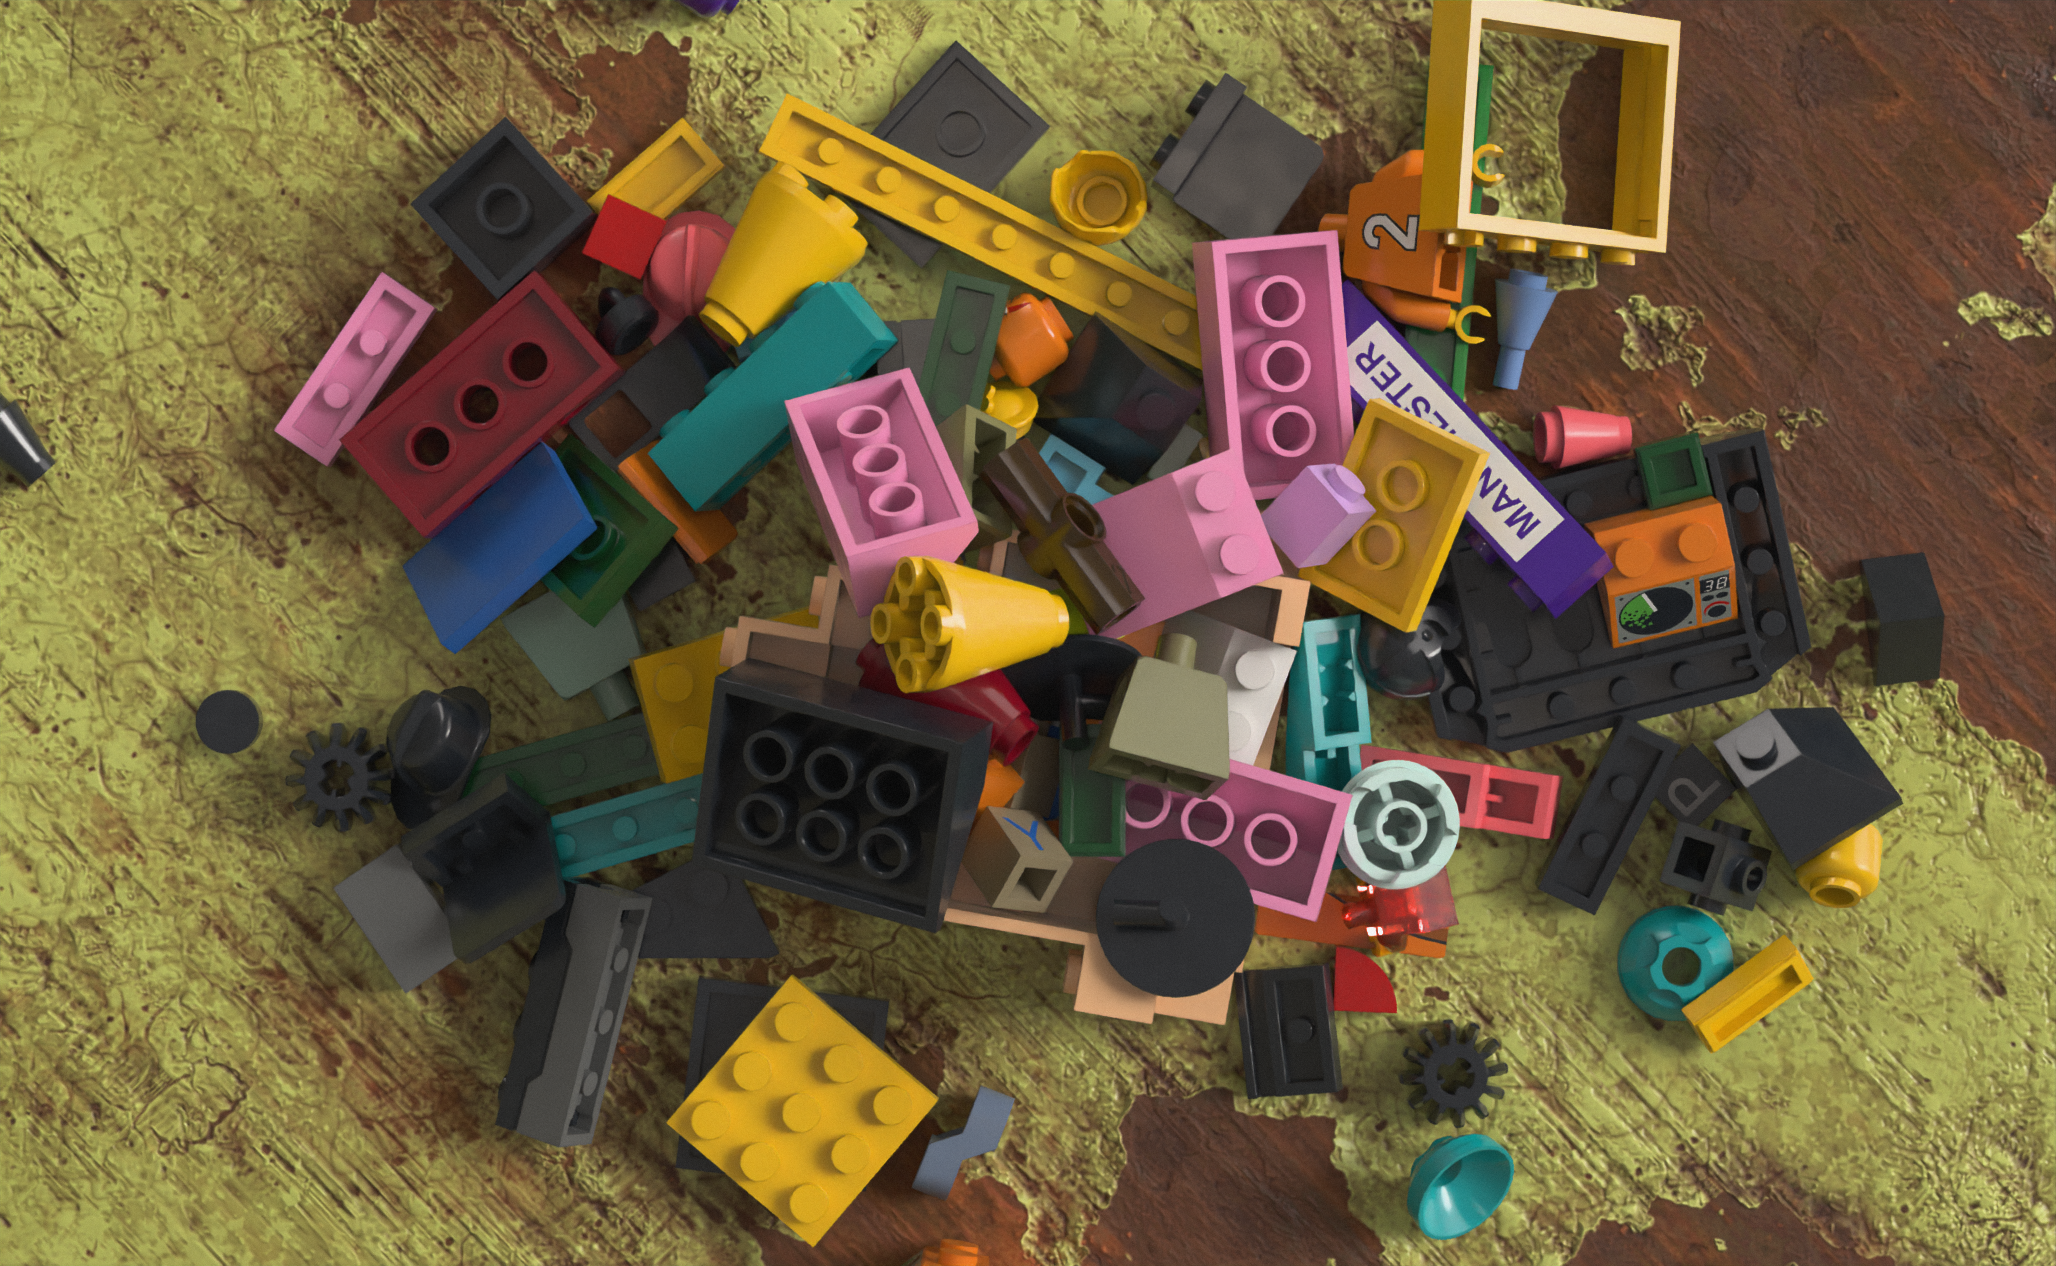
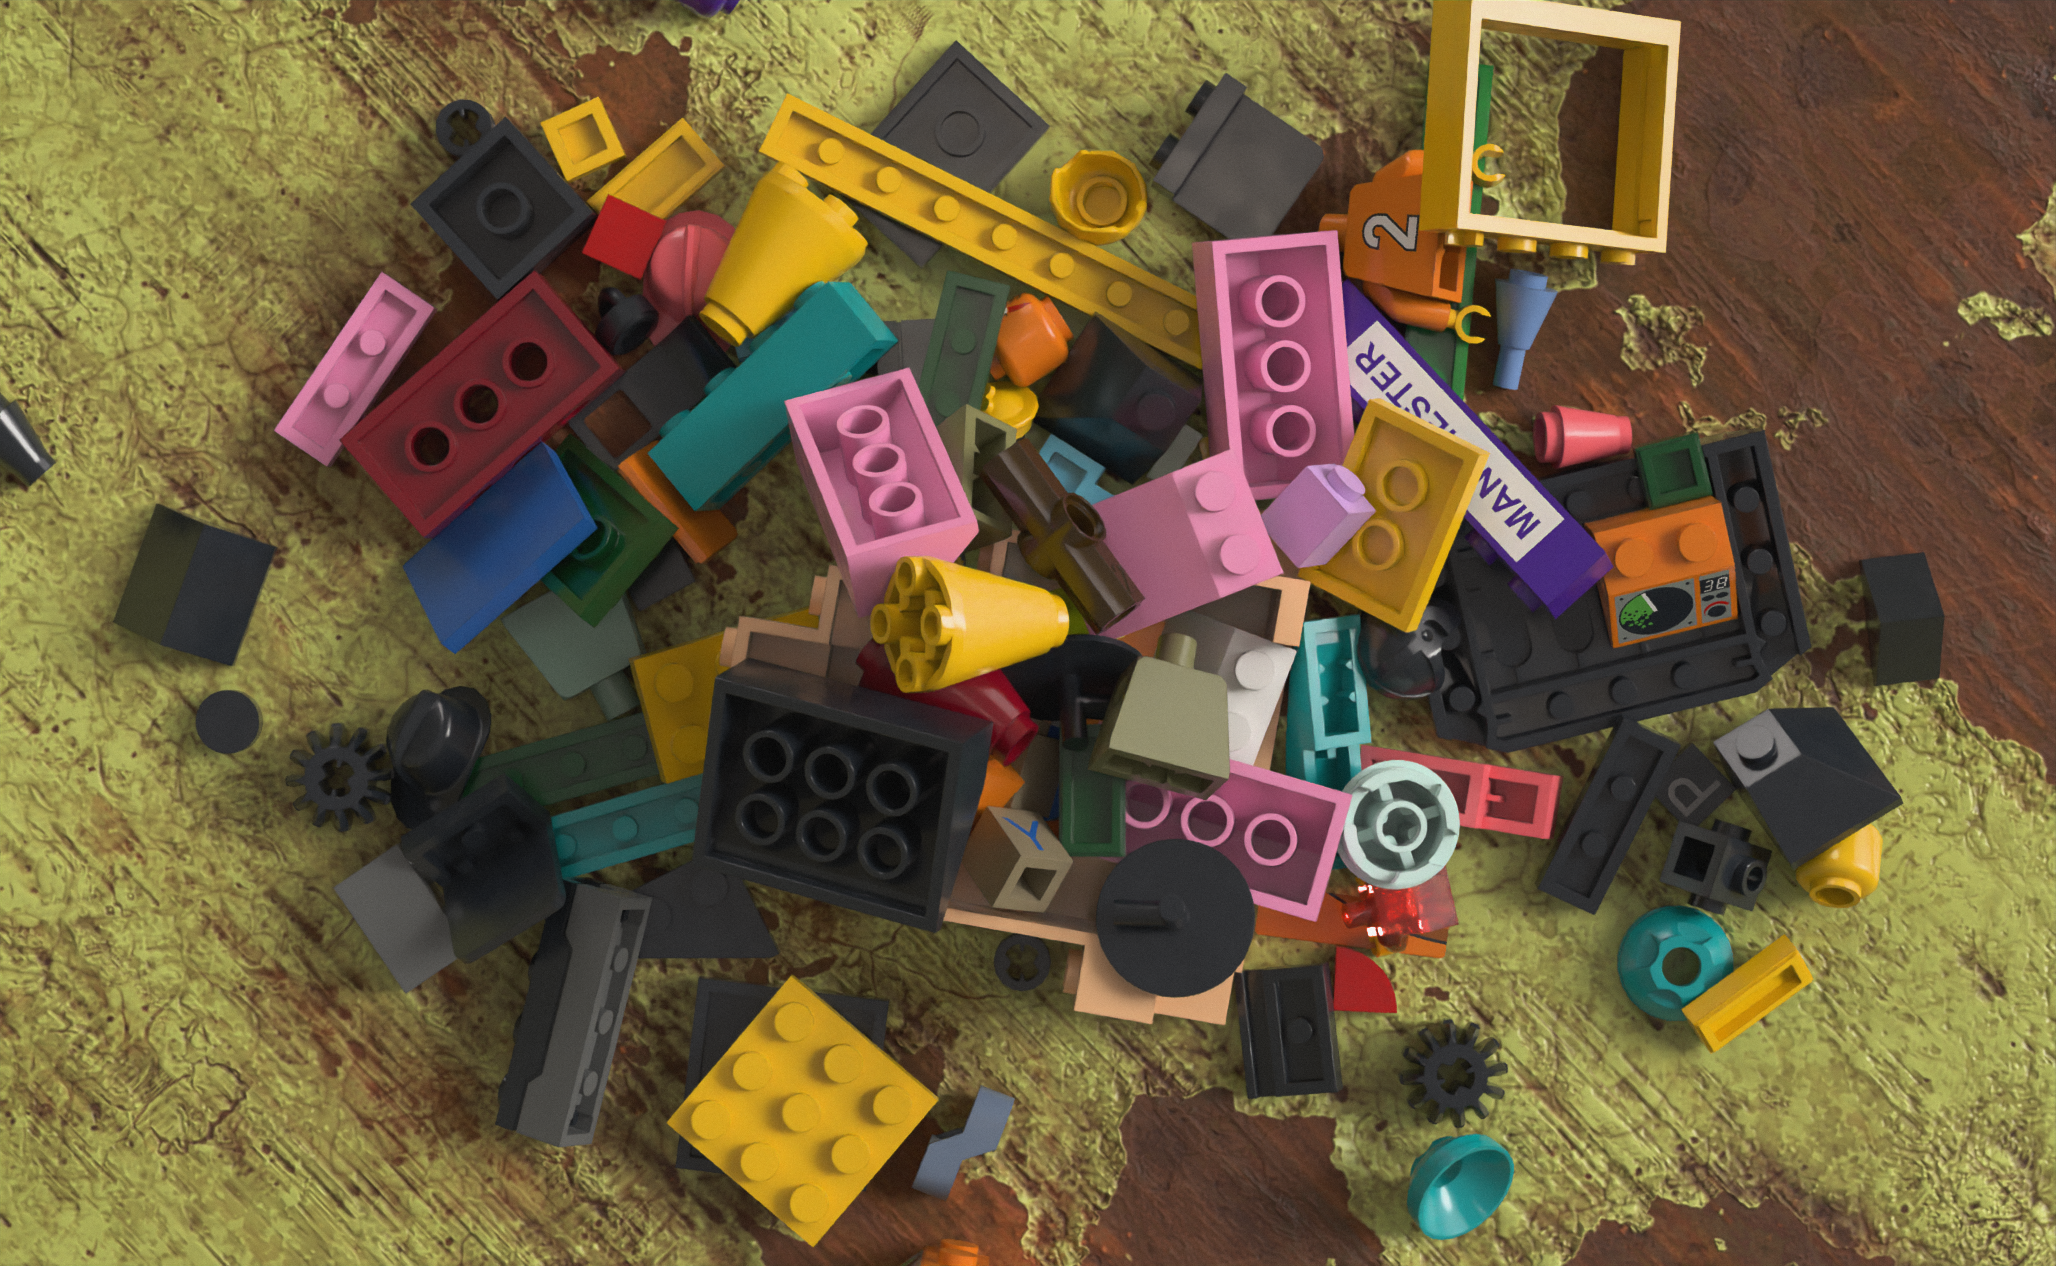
(194, 585): none -> black slope
(447, 134): none -> black bush
(583, 140): none -> yellow tile
(1041, 961): none -> black bush

